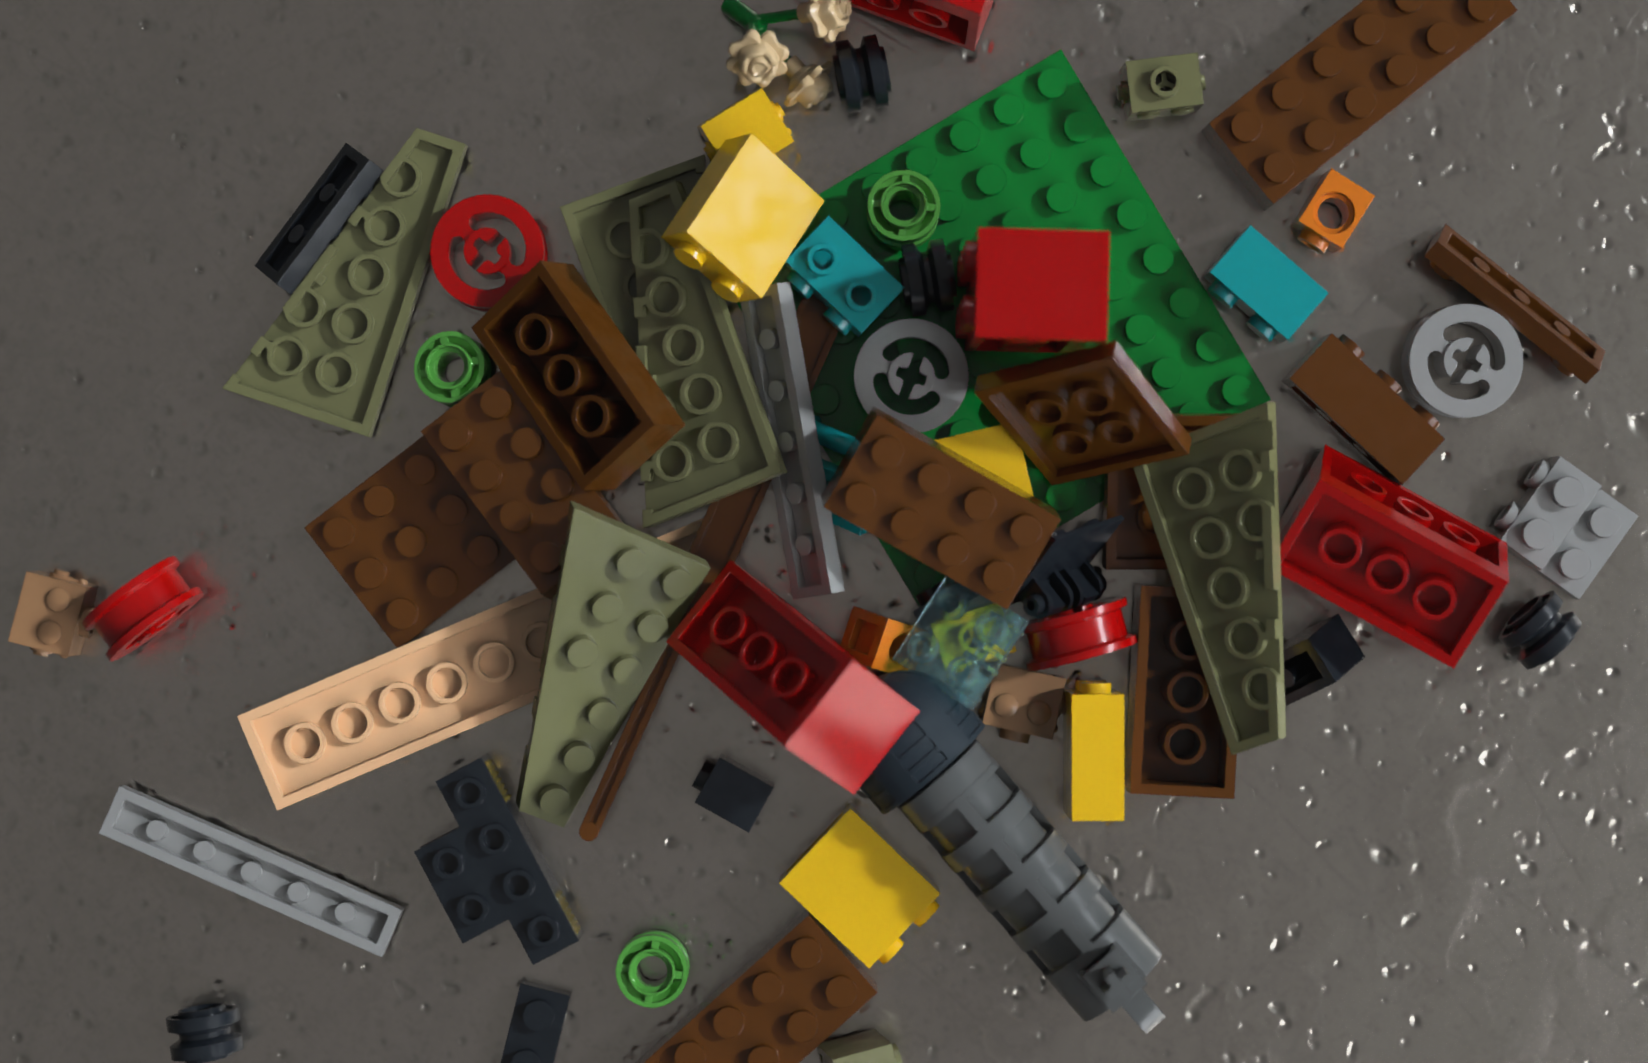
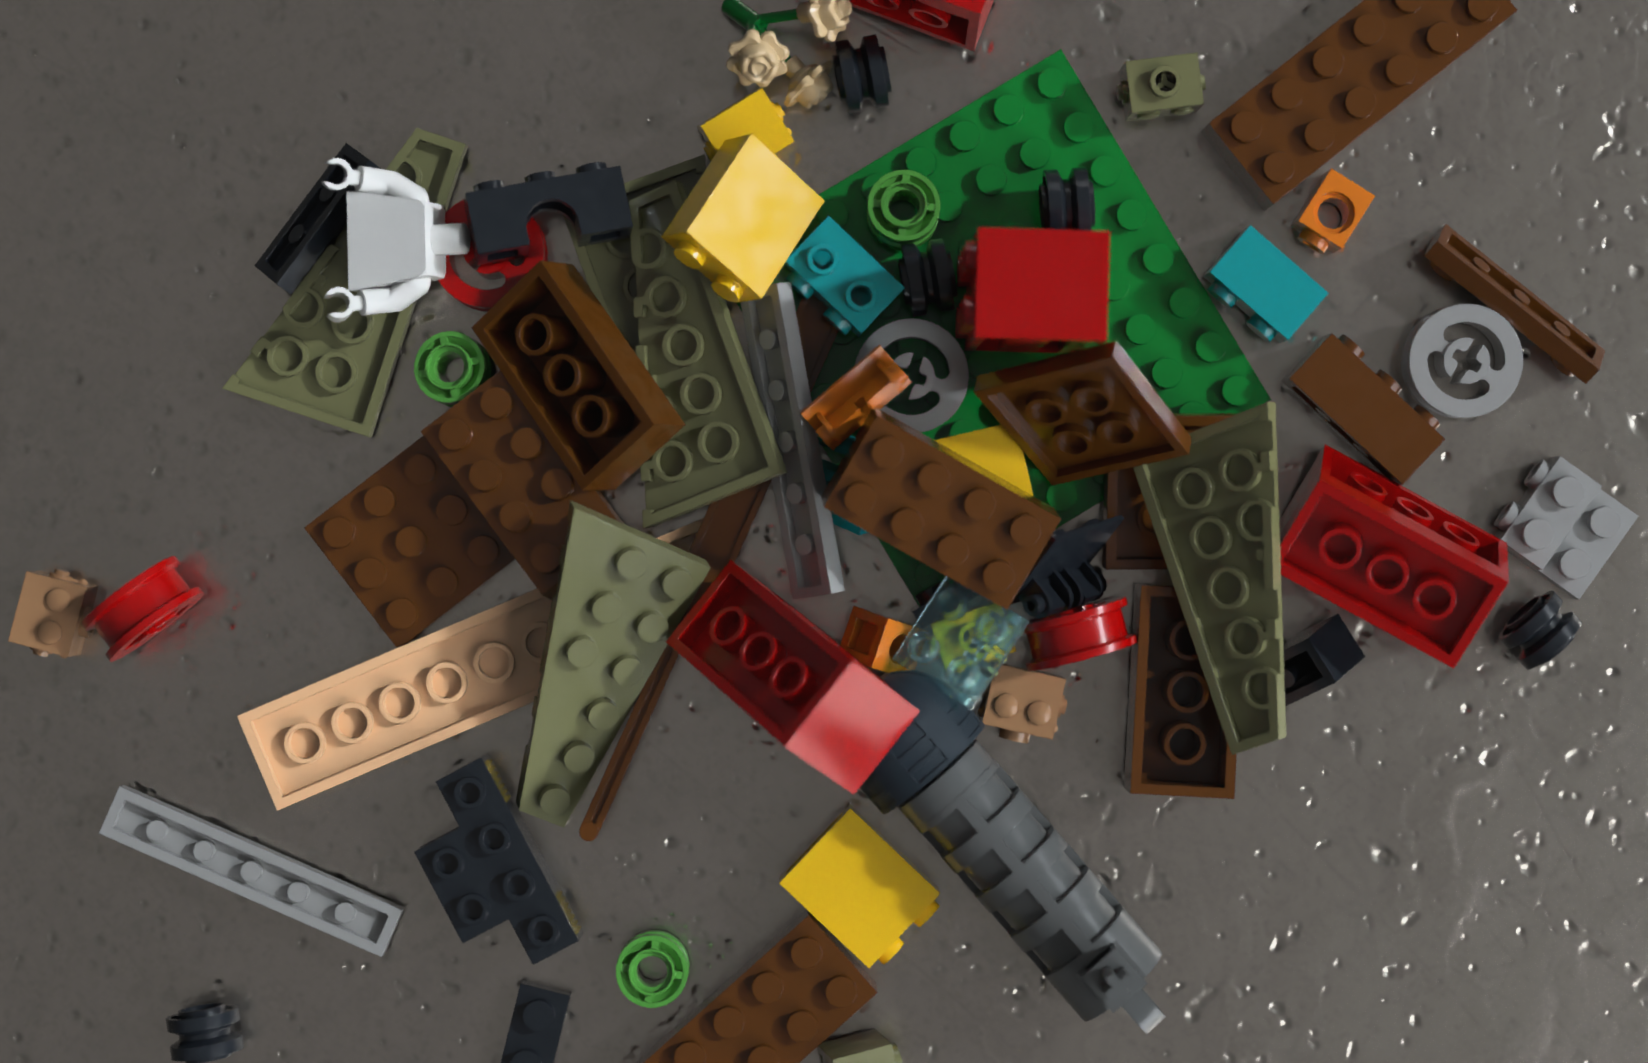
(392, 241): none -> white torso
(590, 199): none -> black arch
(732, 791): black brick -> none
(850, 399): none -> orange hinge
(1067, 202): none -> black wheel
(1093, 752): yellow brick -> none

